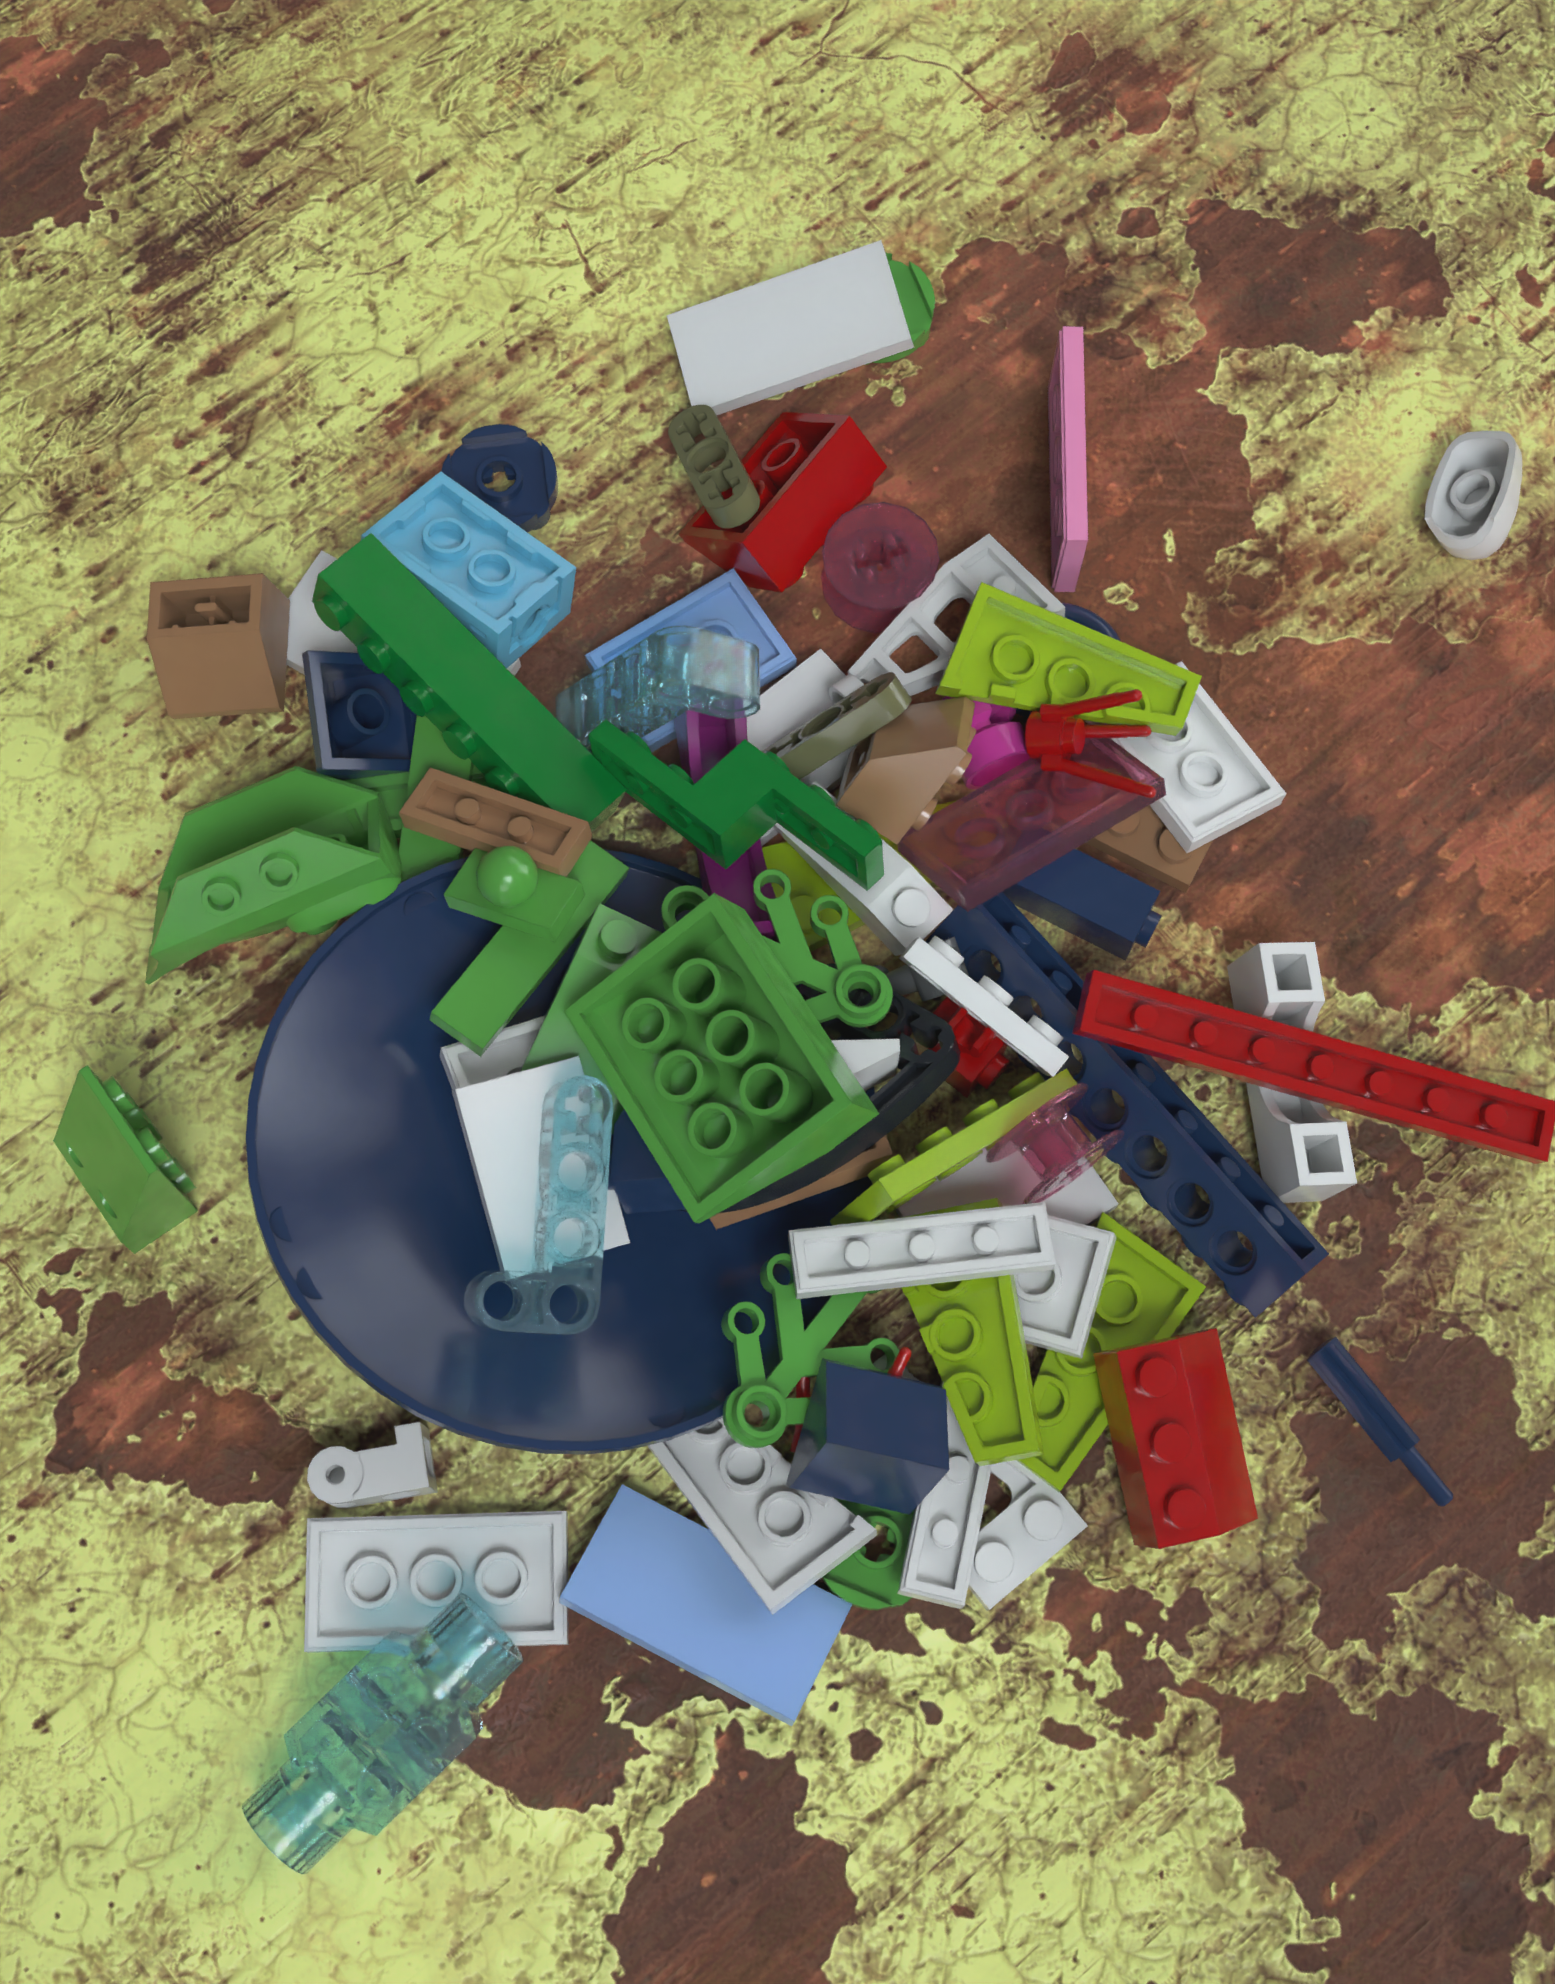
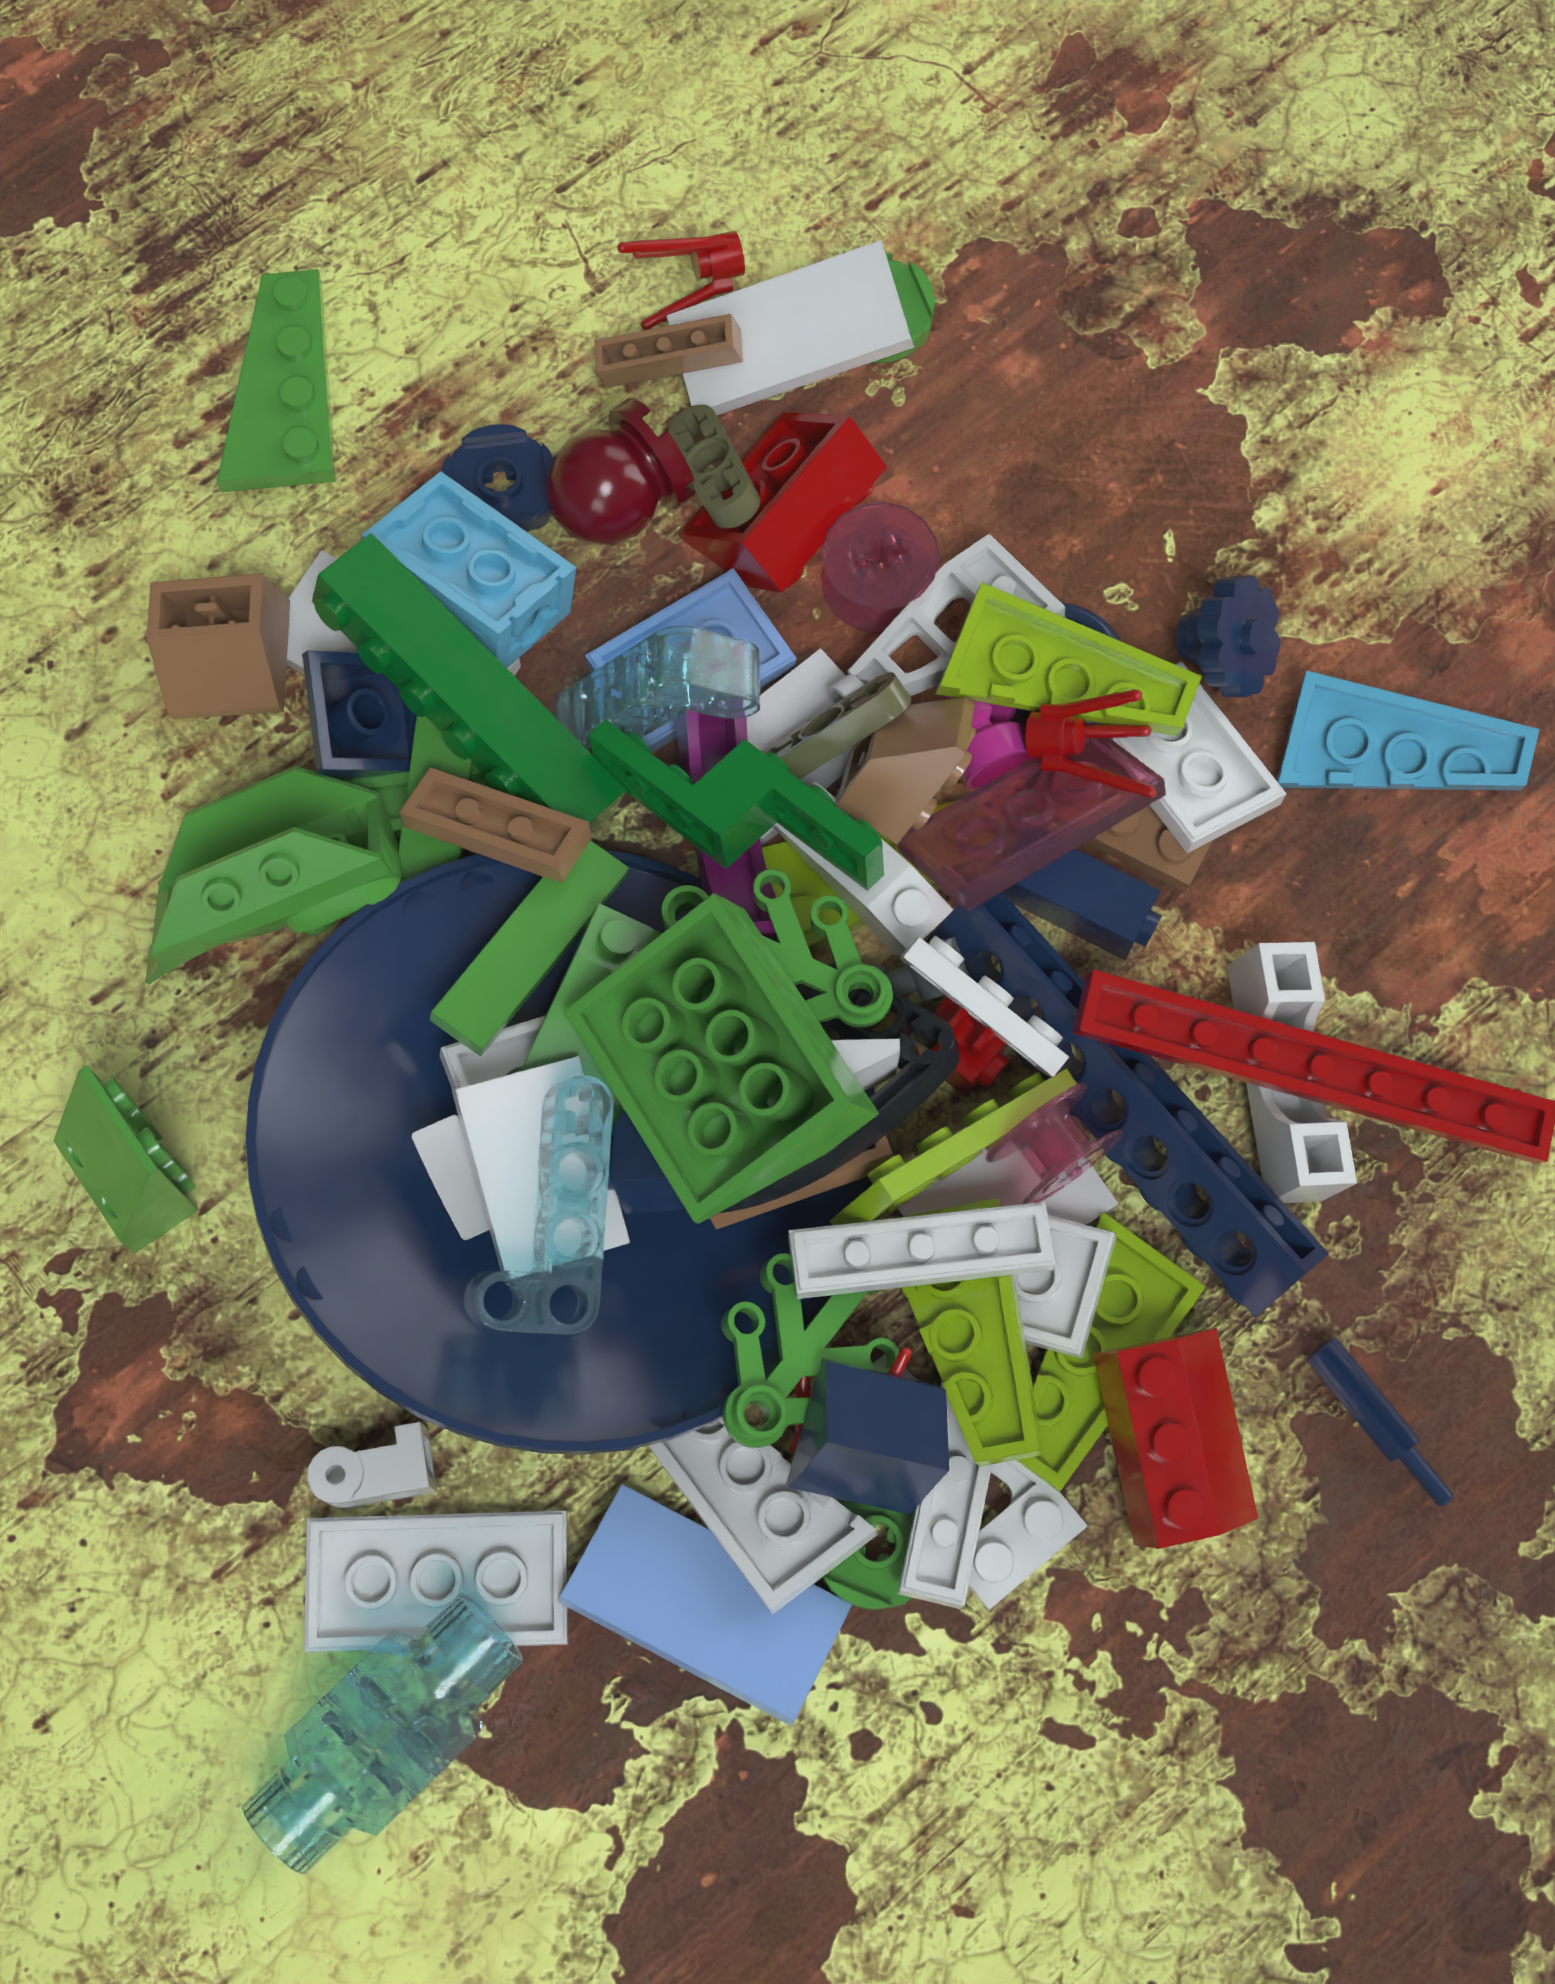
(282, 397): none -> bright green wing
(451, 1171): none -> white sticker
(514, 892): bright green tile -> none
(610, 481): none -> dark red tile
(668, 350): none -> medium nougat piece
(713, 257): none -> red plant
(1067, 460): bright pink tile -> none
(1232, 636): none -> dark blue plant
(1387, 740): none -> medium azure wing
(1475, 494): white piece -> none

